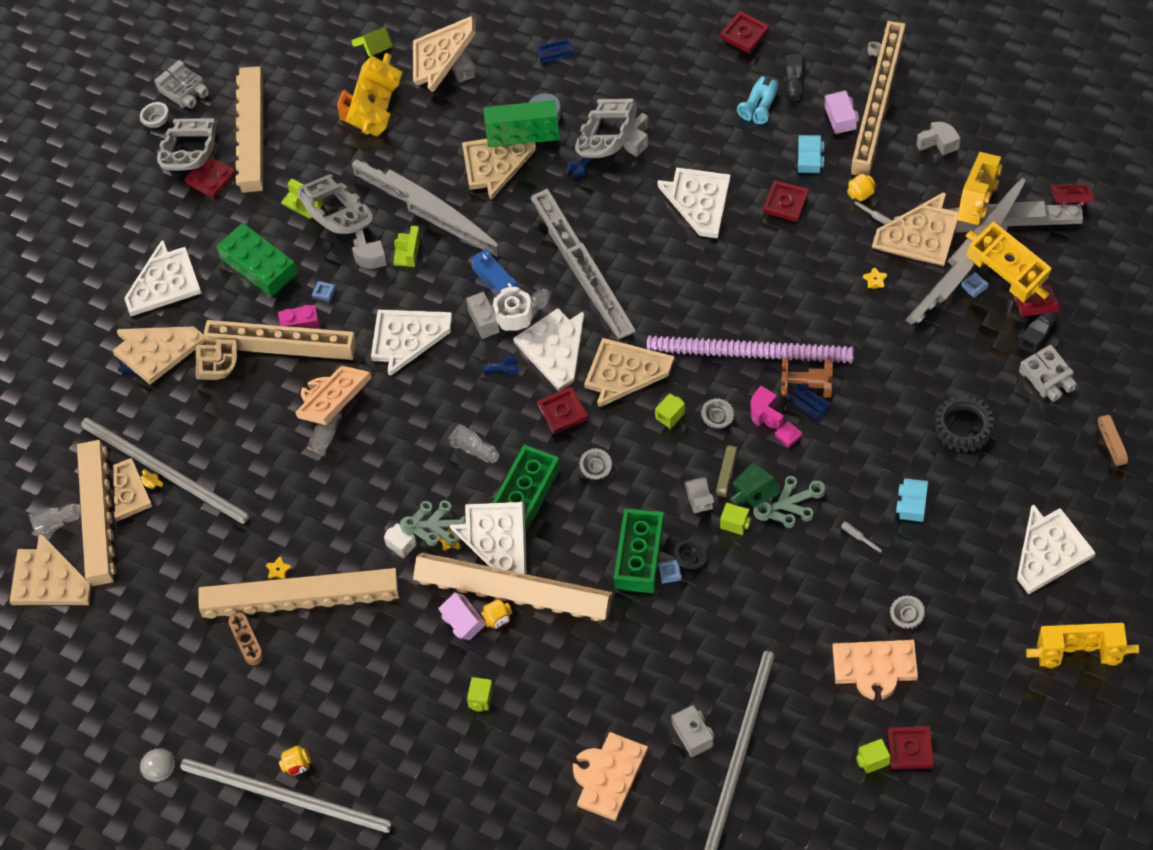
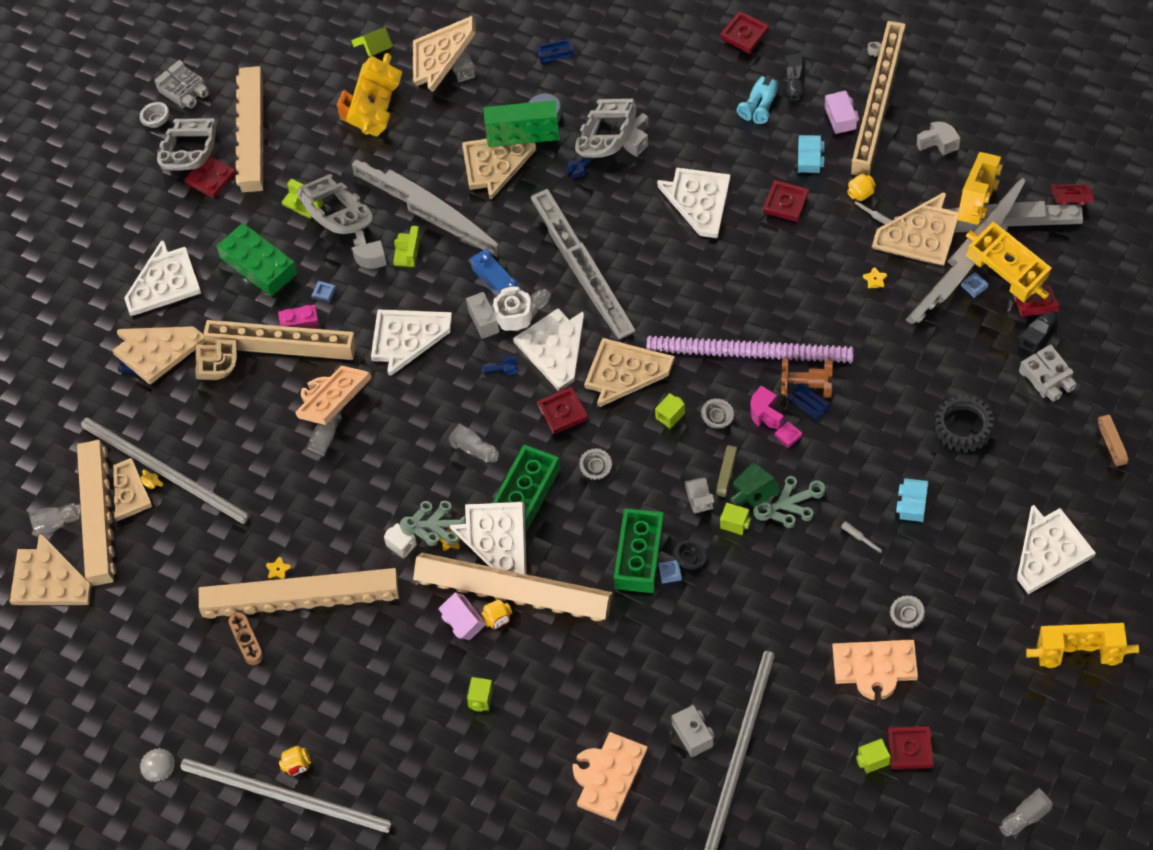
(1027, 813): none -> clear piece

